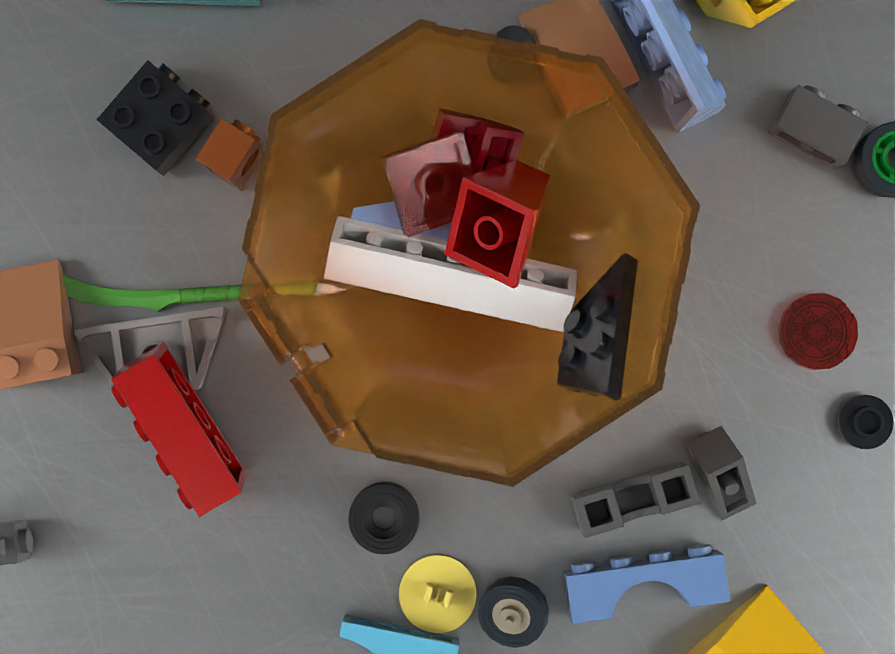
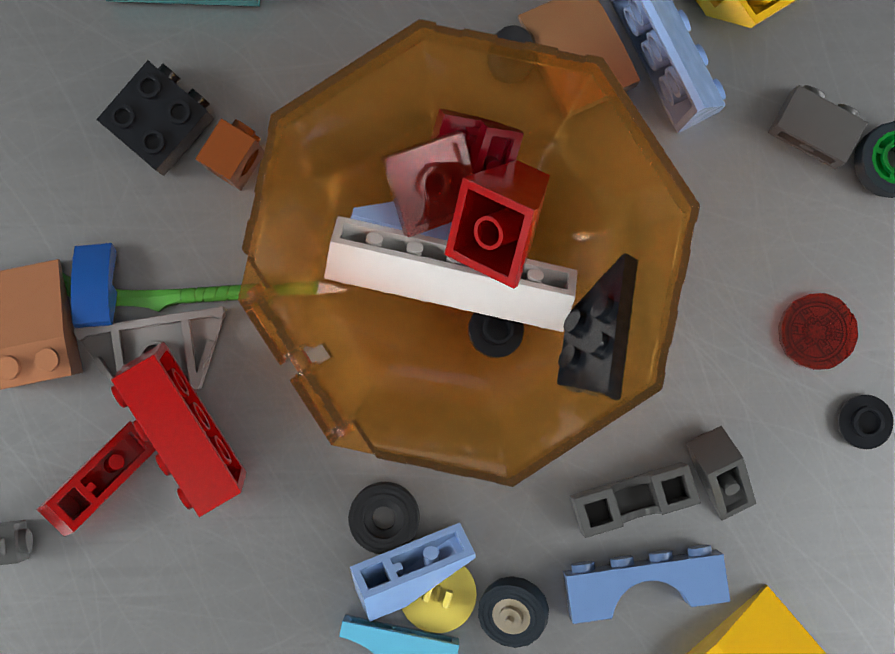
(91, 285): none -> blue slope
(96, 480): none -> red slope
(410, 571): none -> light blue slope
(494, 335): none -> black piece

